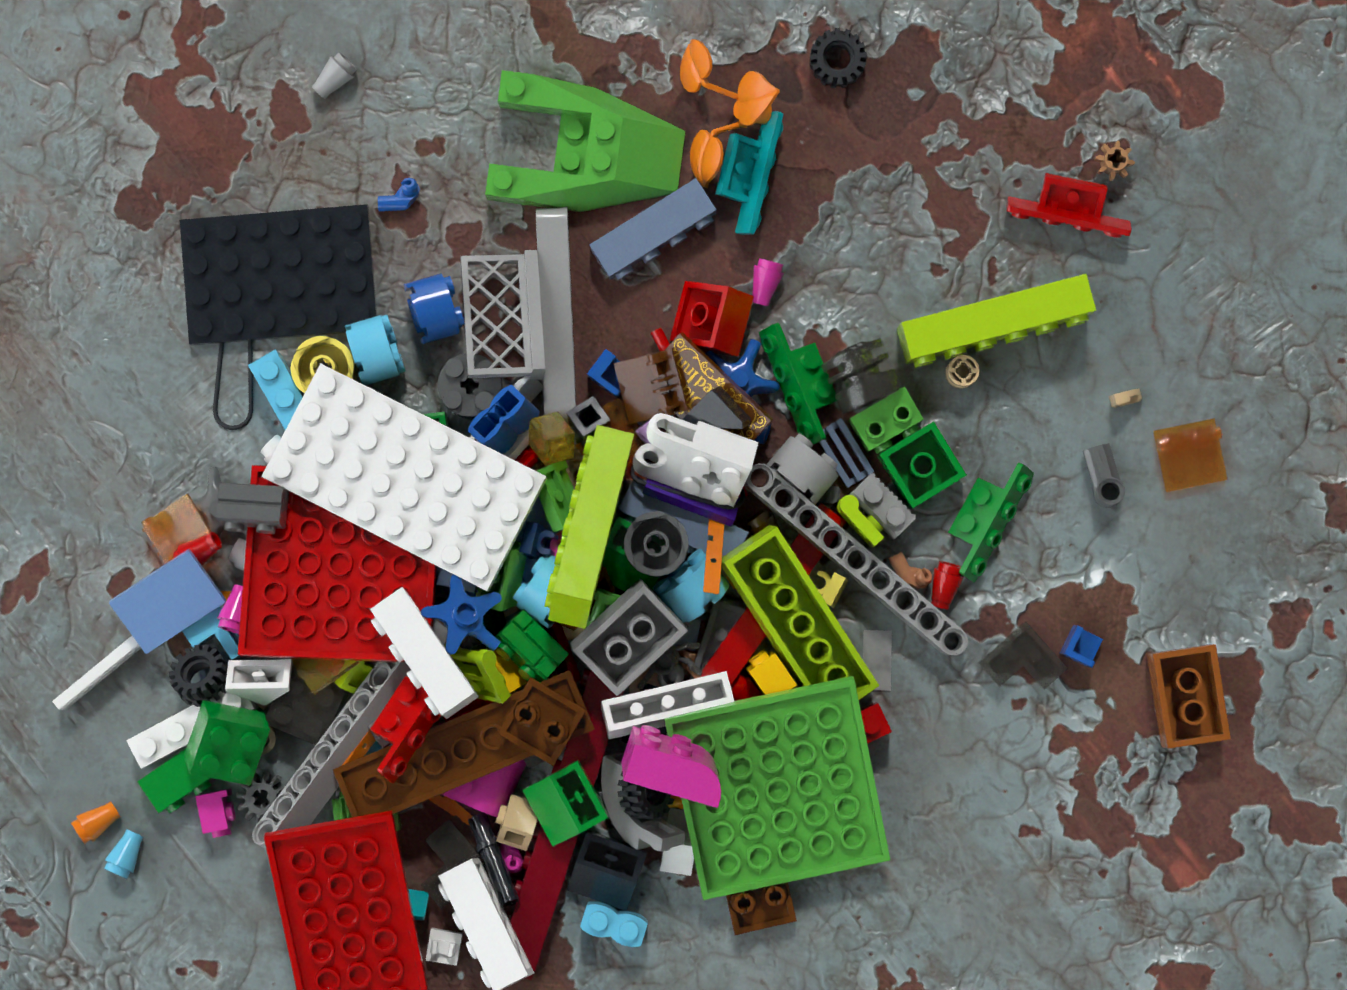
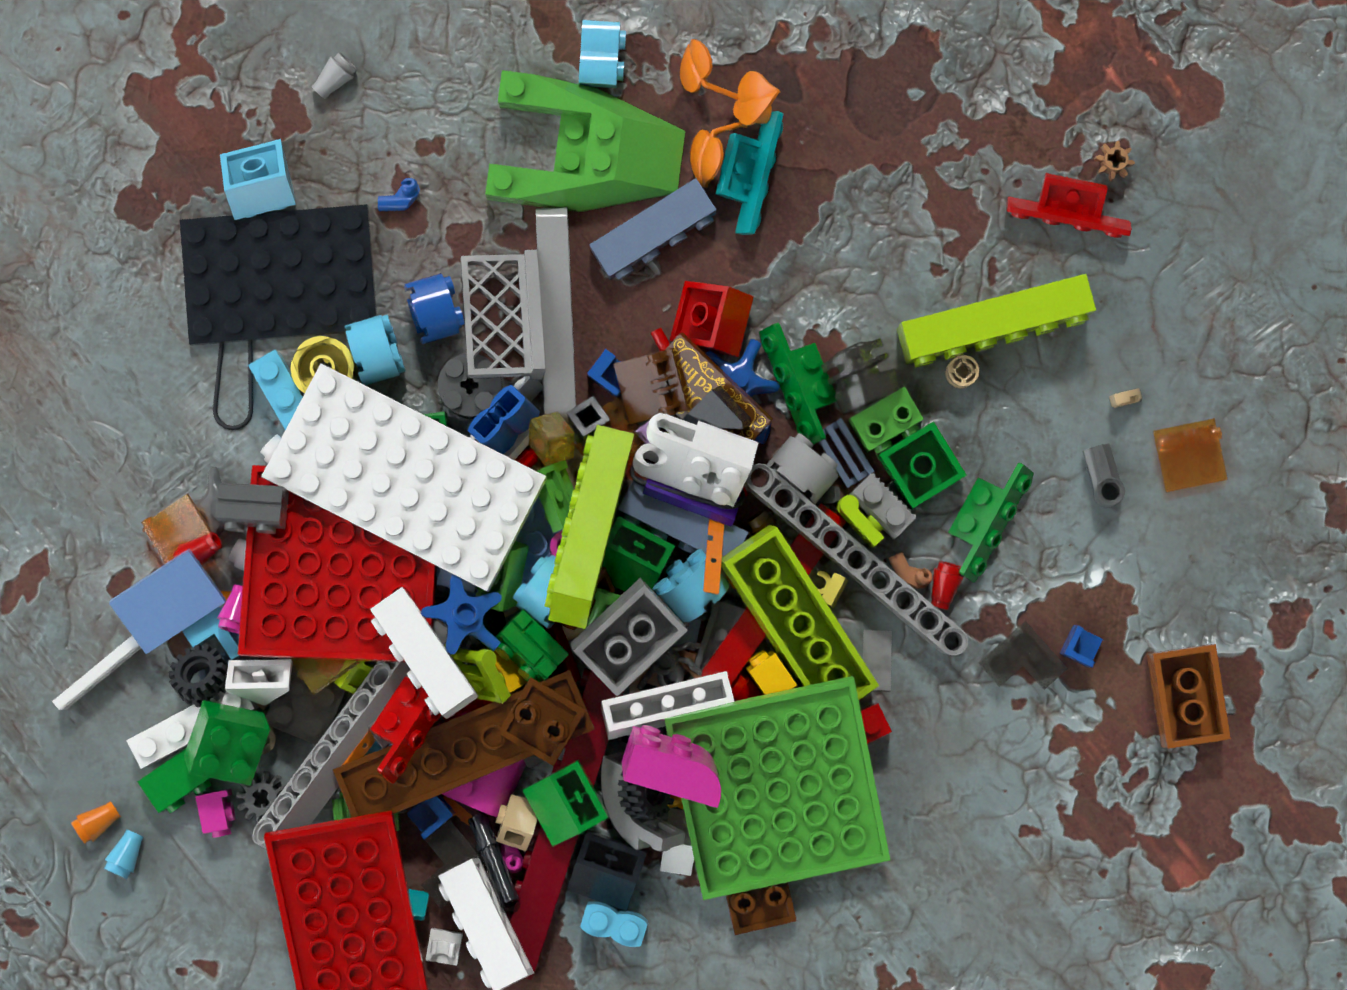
(257, 179): none -> medium azure slope
(430, 814): none -> blue panel
(535, 540): dark blue tile -> none
(601, 54): none -> medium azure brick
(666, 529): dark grey brick -> none
(765, 280): dark pink cone -> none
(838, 39): black tyre -> none

